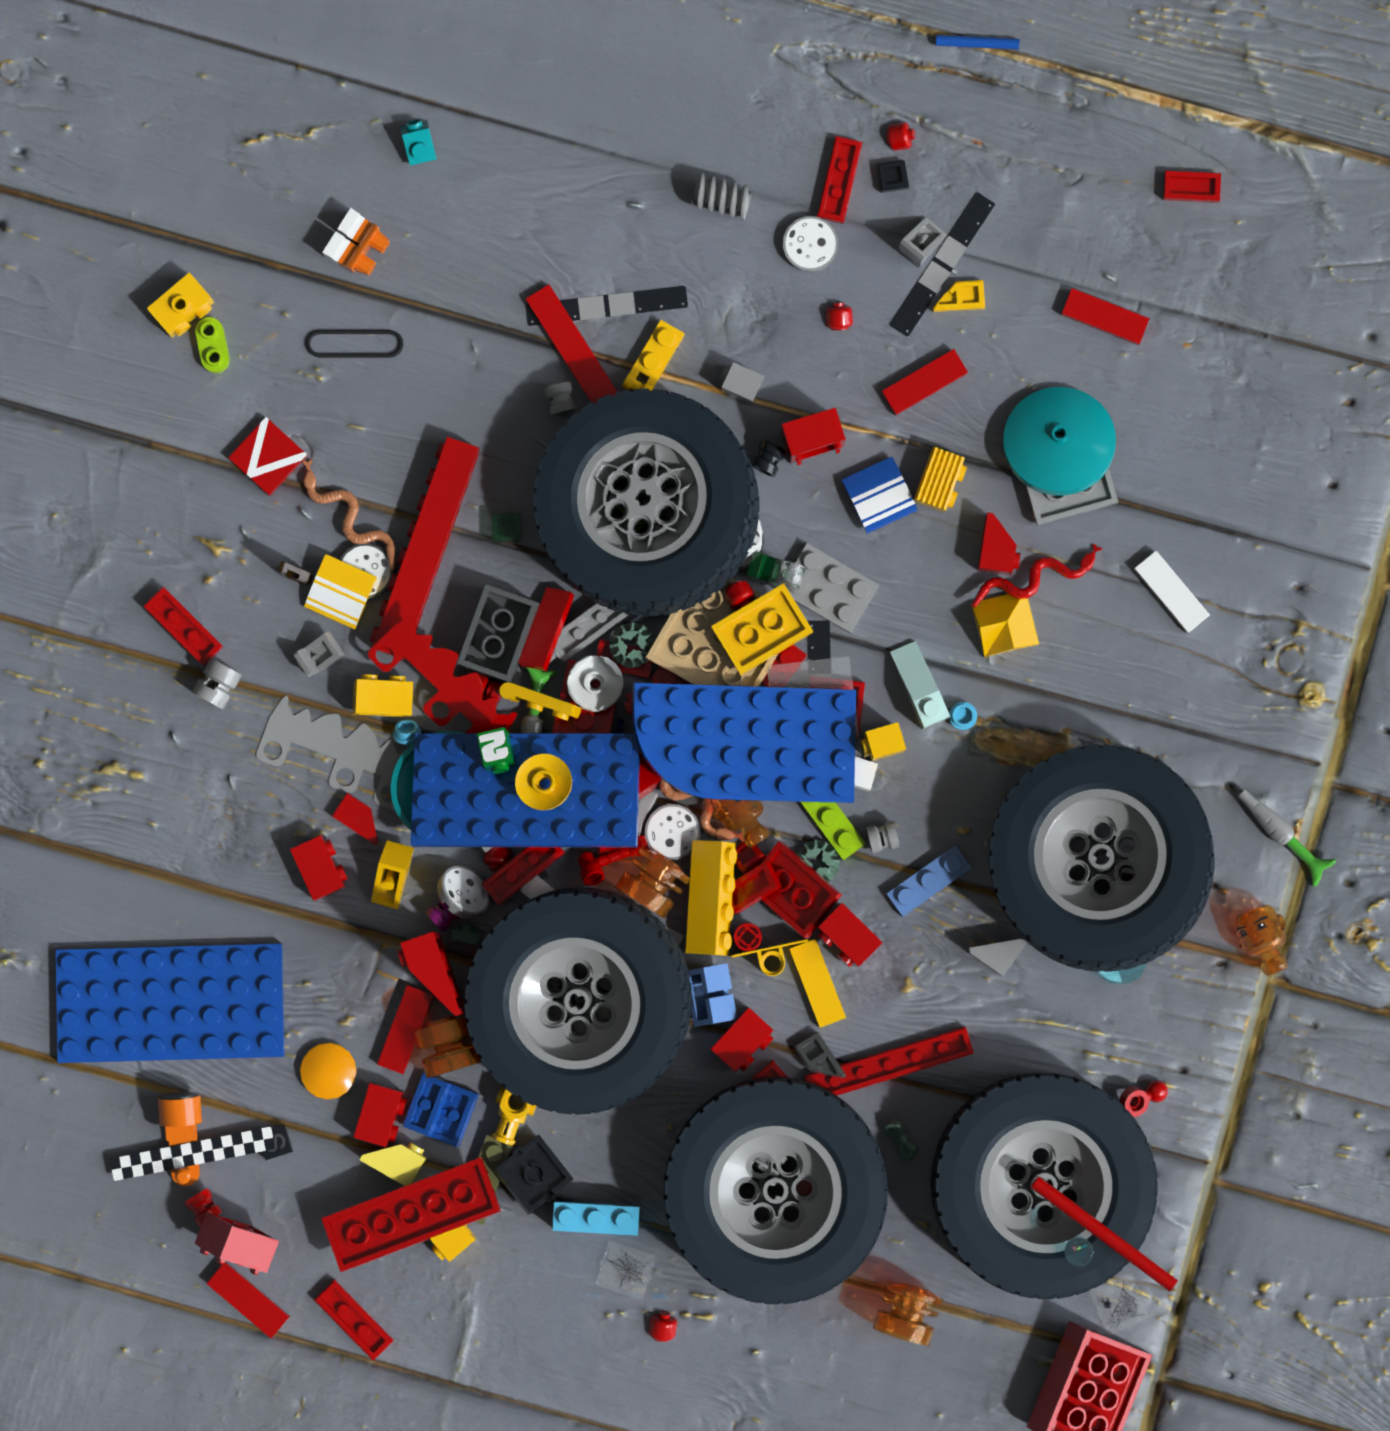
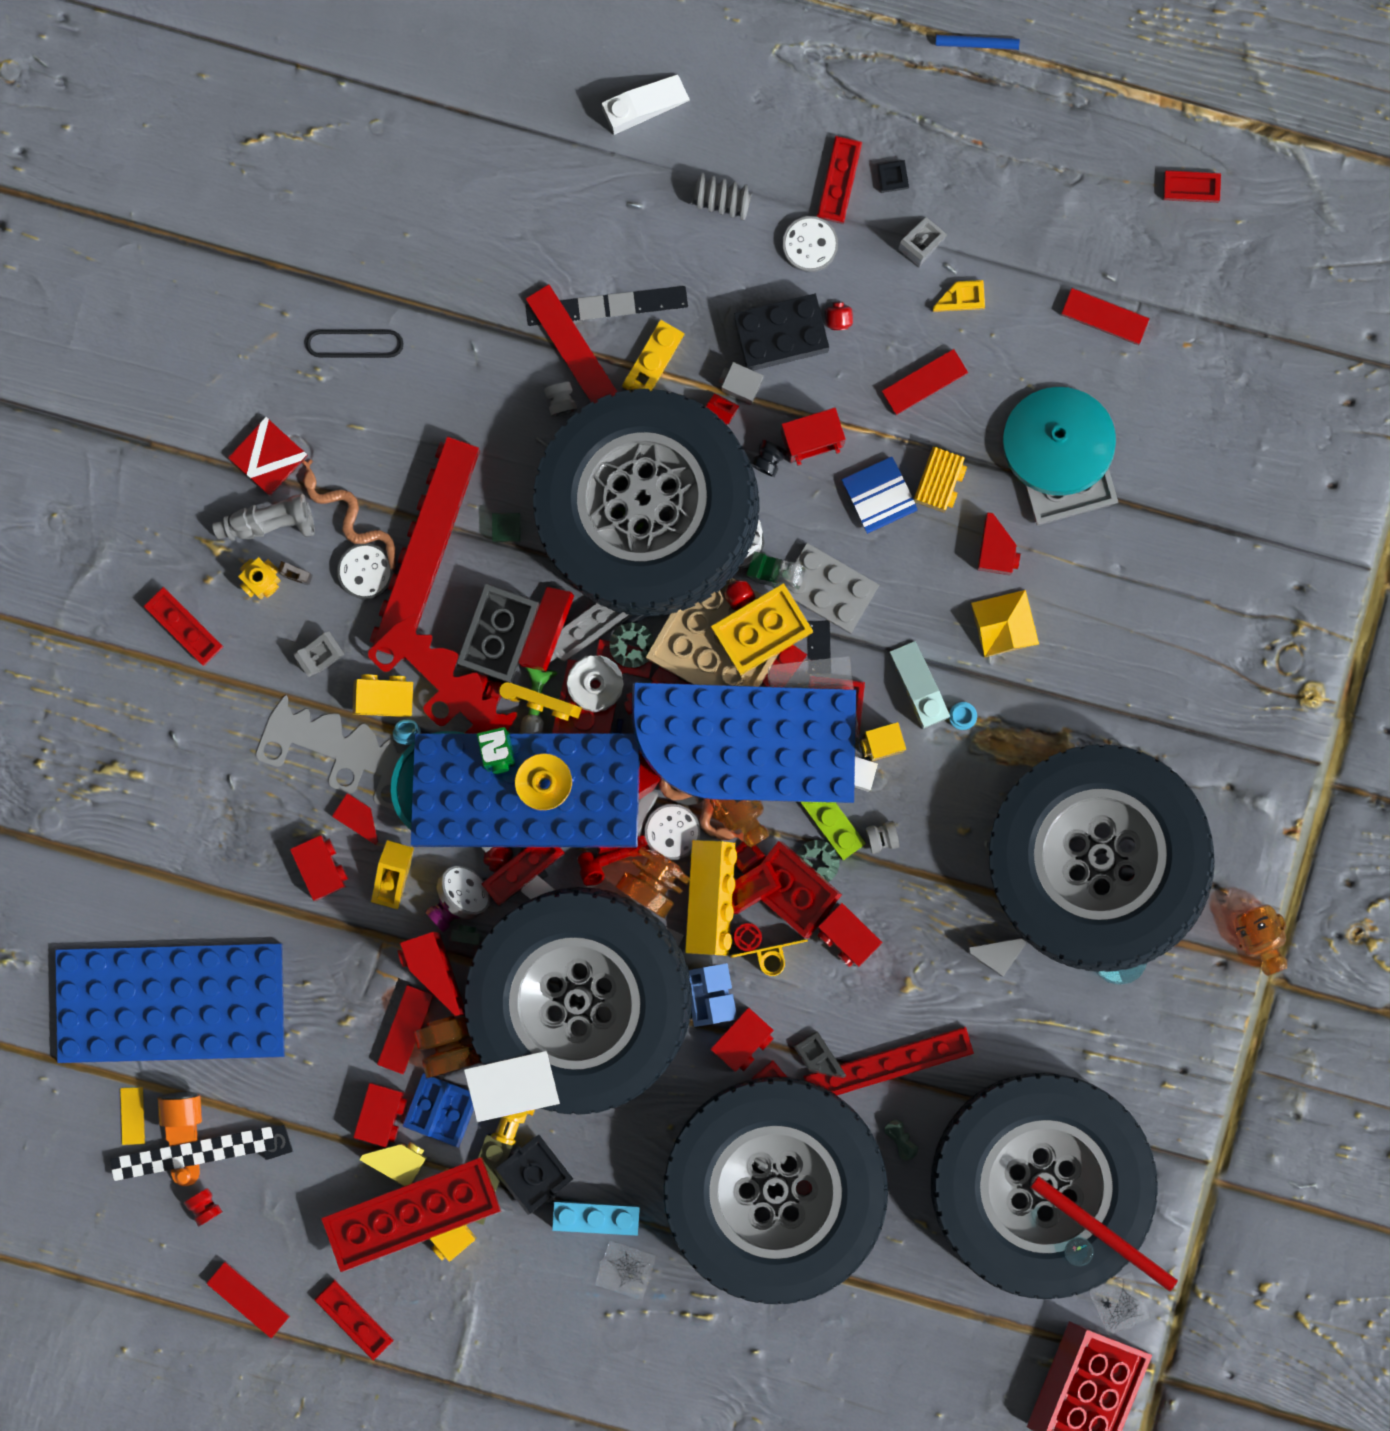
(132, 1116): none -> yellow sticker
(181, 306): yellow brick -> none
(212, 344): lime plate -> none
(221, 674): light grey wheel -> none
(236, 1243): container -> none
(256, 522): none -> light grey piece
(267, 585): none -> yellow brick
(328, 1071): light orange dish -> none
(340, 591): slope -> none
(361, 233): orange hips -> none
(418, 141): teal bracket -> none
(511, 1086): none -> white sticker
(643, 103): none -> white slope
(662, 1326): red piece -> none
(722, 408): none -> red tile
(781, 332): none -> black brick
(817, 983): yellow tile -> none
(900, 136): red piece -> none
(907, 1313): clear orange wheel -> none
(928, 881): medium blue plate -> none
(942, 264): black sticker -> none
(1034, 576): red animal -> none
(1155, 1091): red plate -> none
(1171, 592): white tile -> none
(1283, 834): light grey piece -> none

